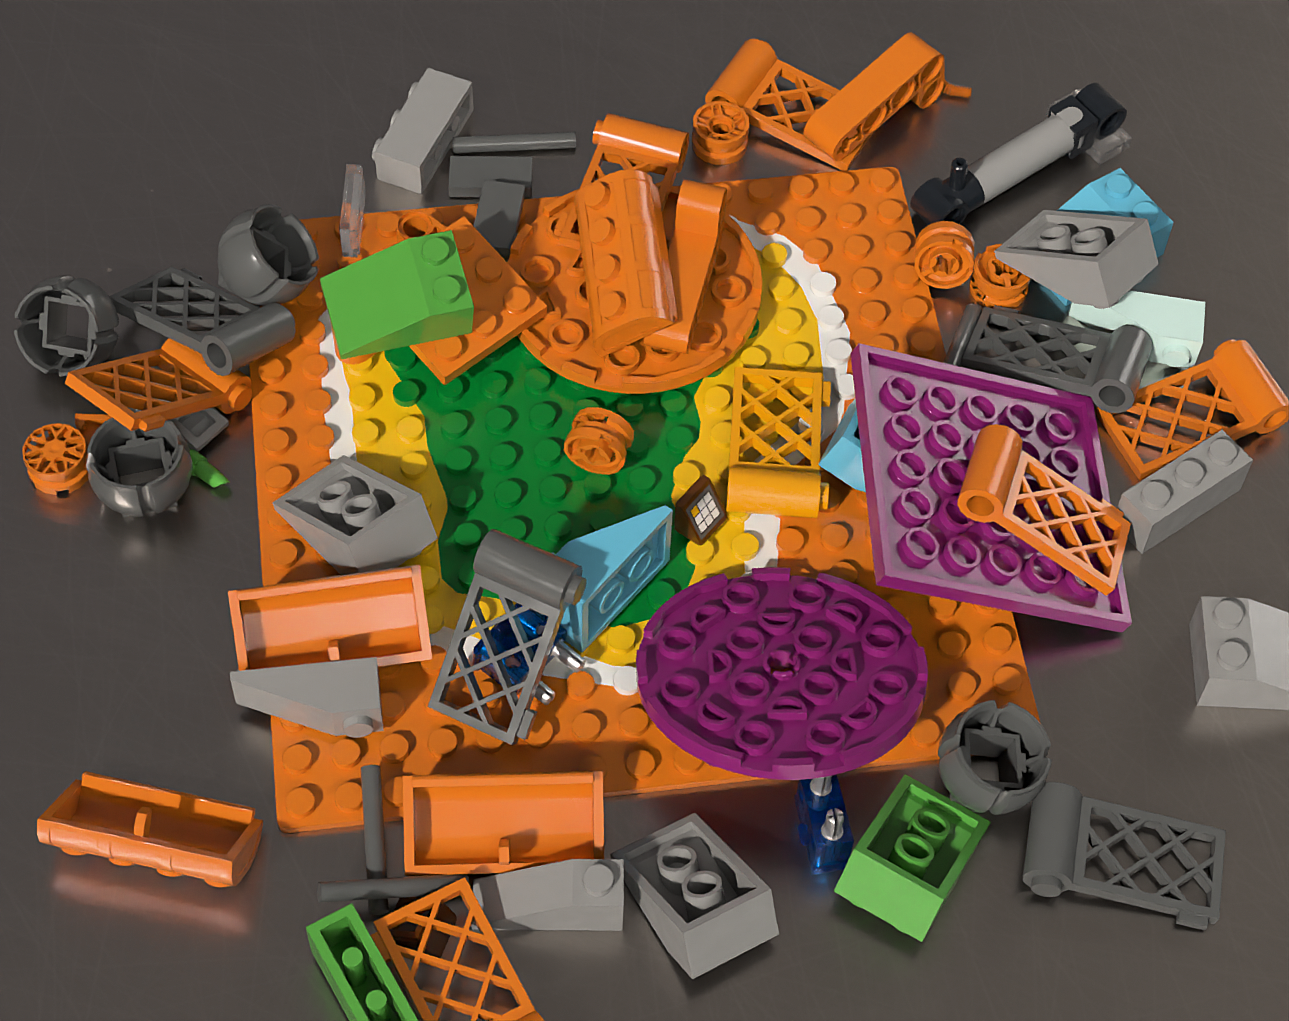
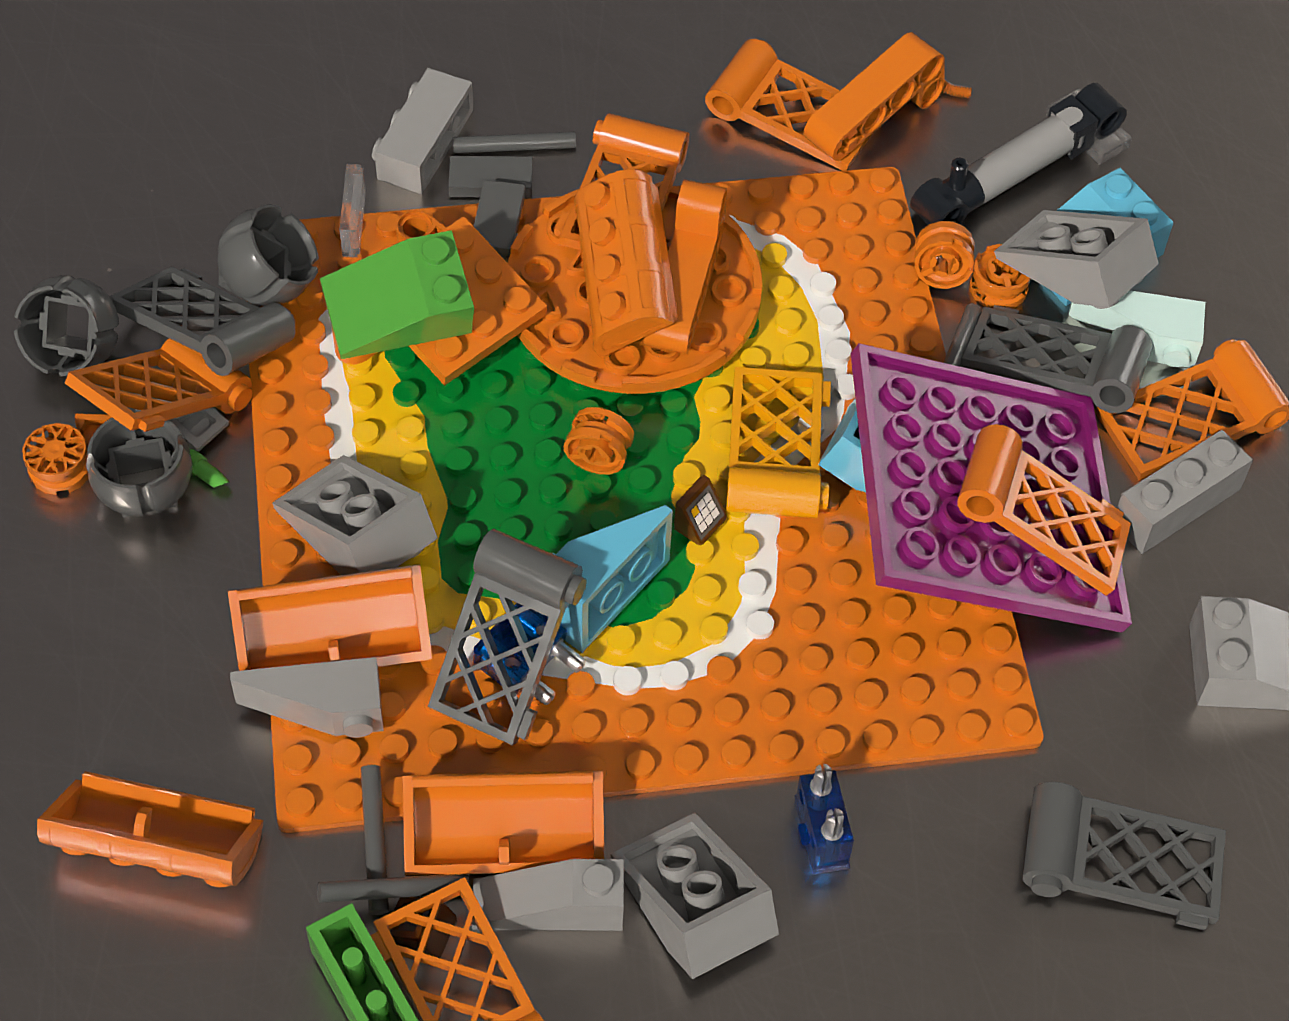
(712, 688): magenta plate -> none
(720, 133): orange wheel -> none
(911, 857): bright green slope -> none
(1000, 733): dark grey piece -> none

